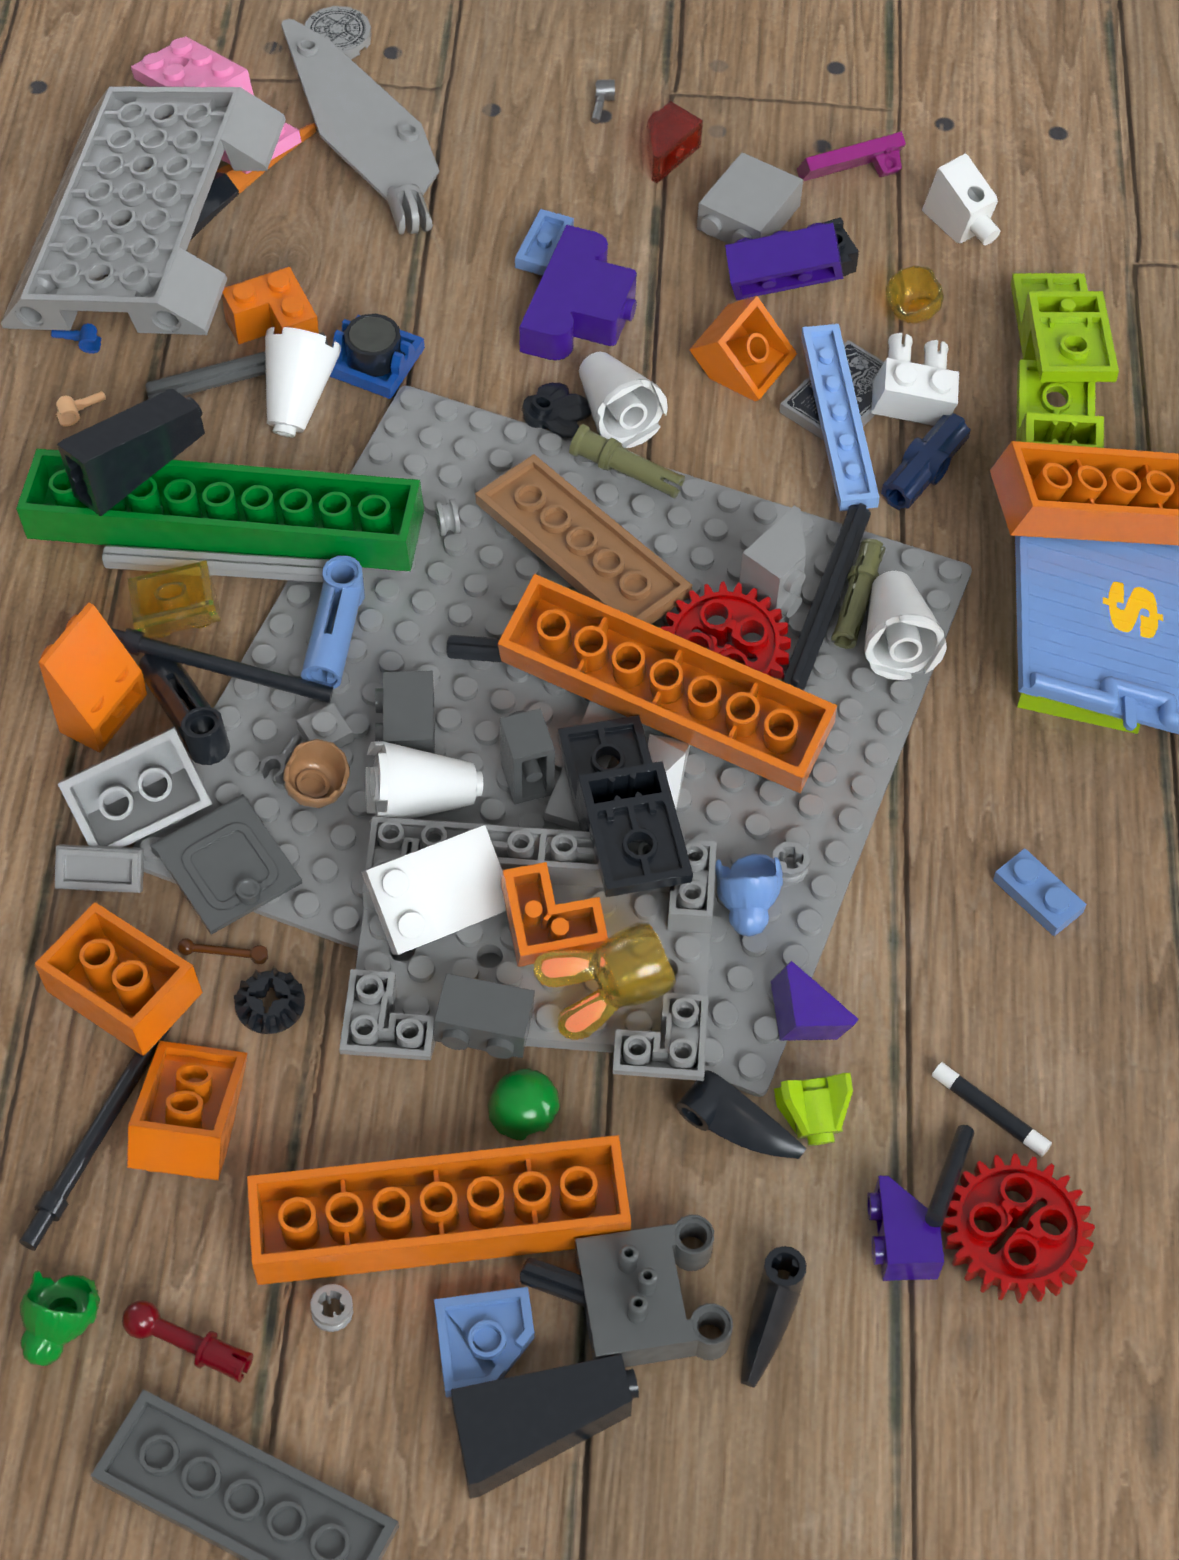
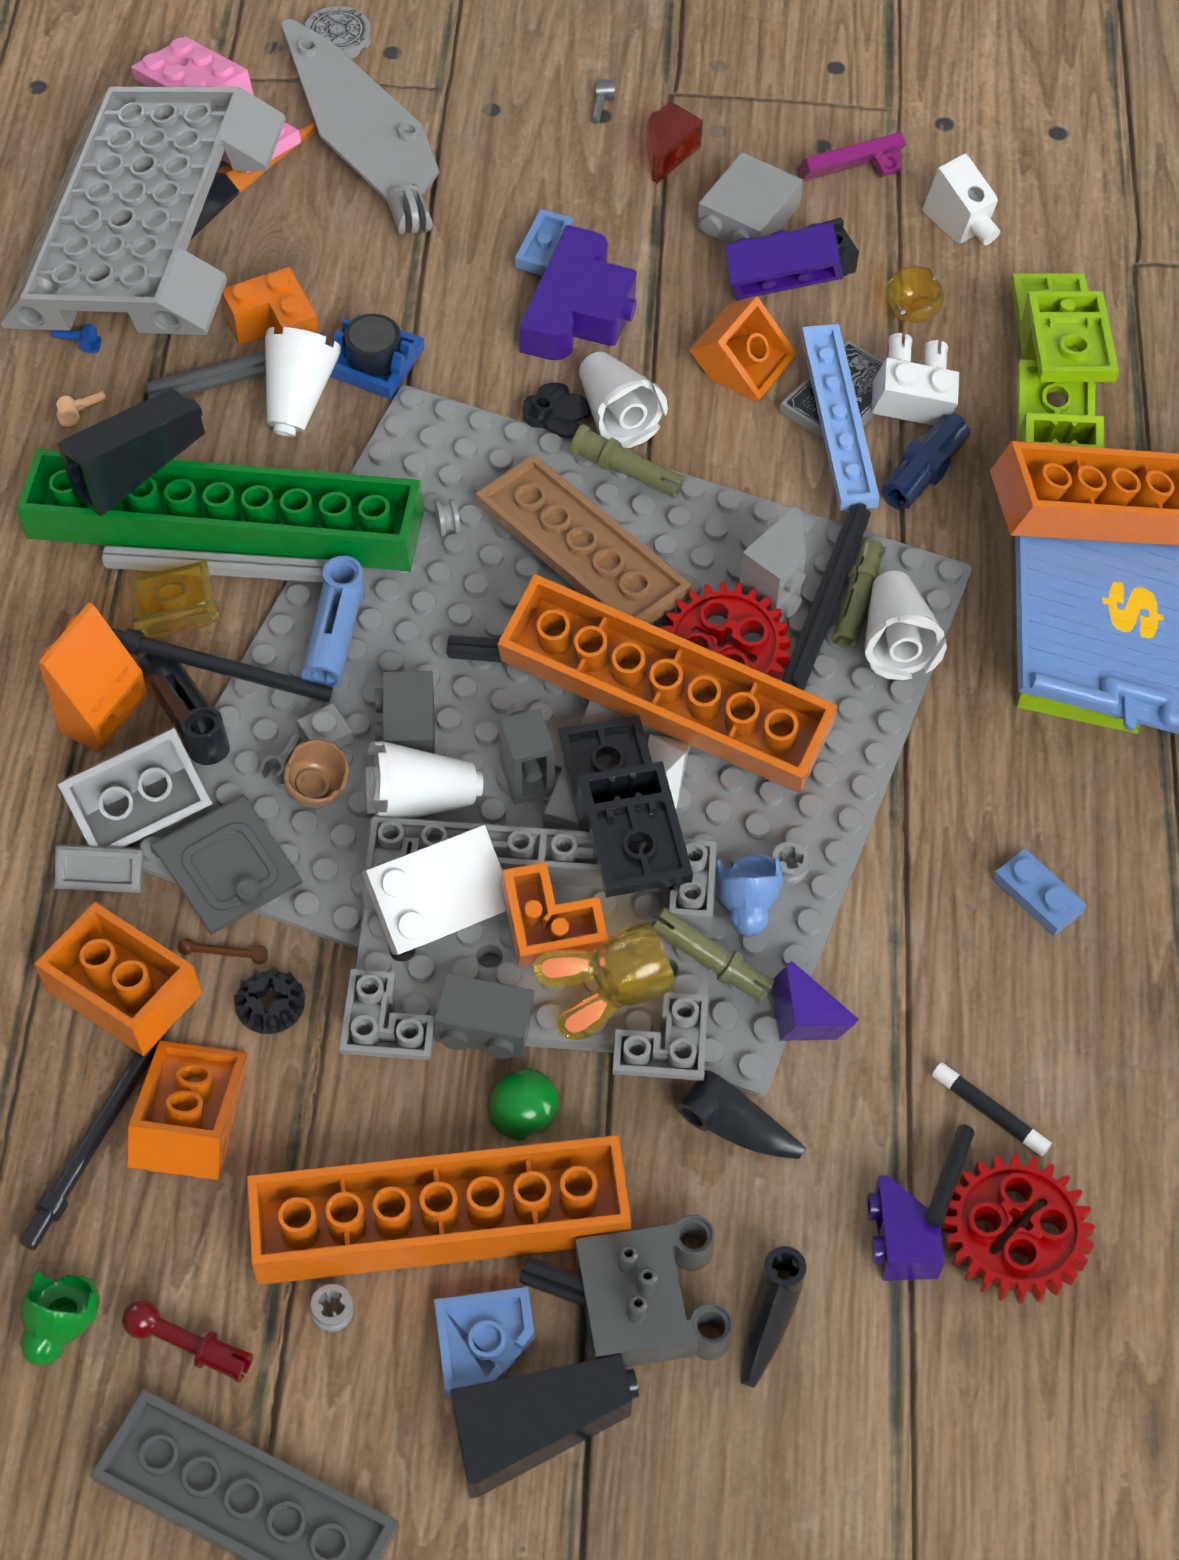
(710, 954): none -> olive pin
(815, 1106): lime brick -> none

